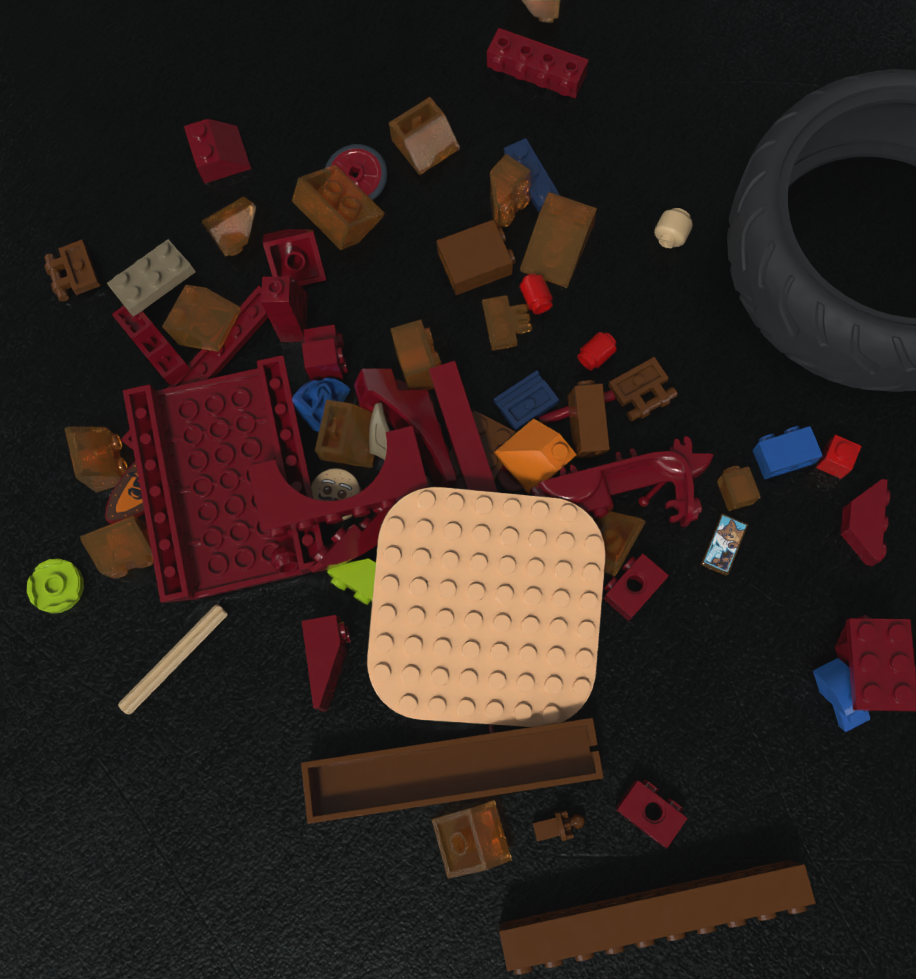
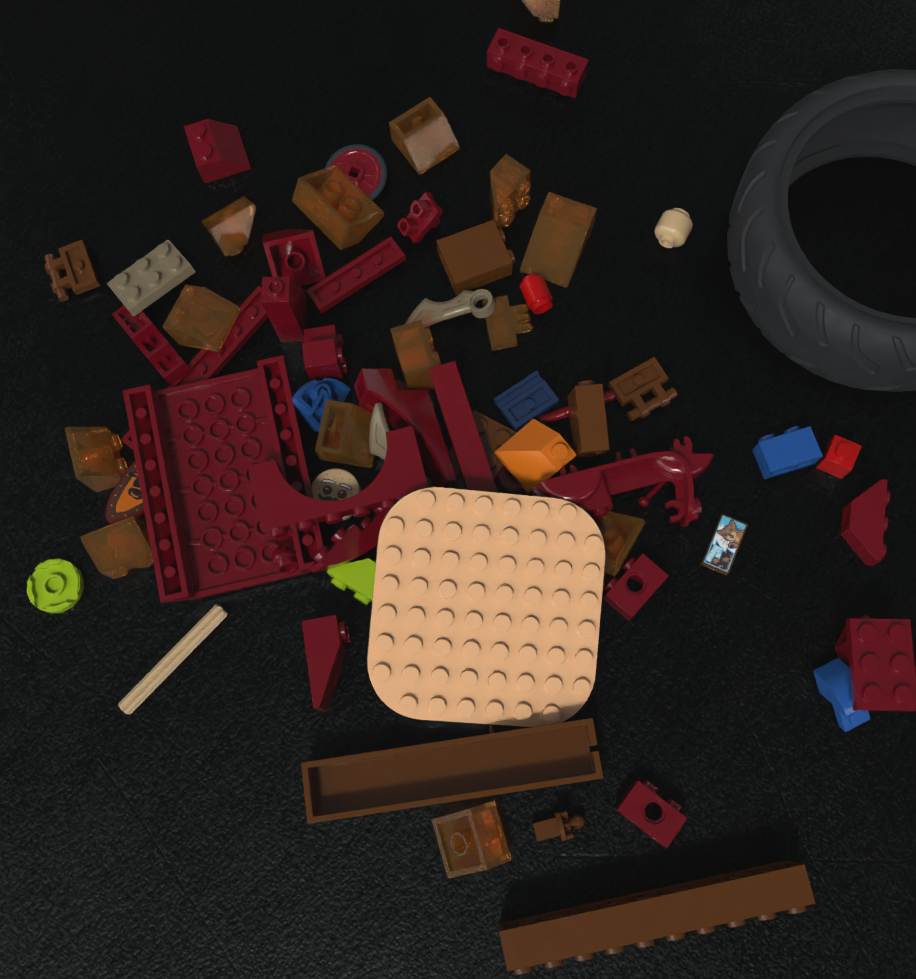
(356, 275): none -> dark red plate
(422, 216): none -> dark red hips
(434, 312): none -> dark tan piece
(539, 179): dark blue plate -> none
(597, 350): red brick -> none
(738, 487): clear orange brick -> none

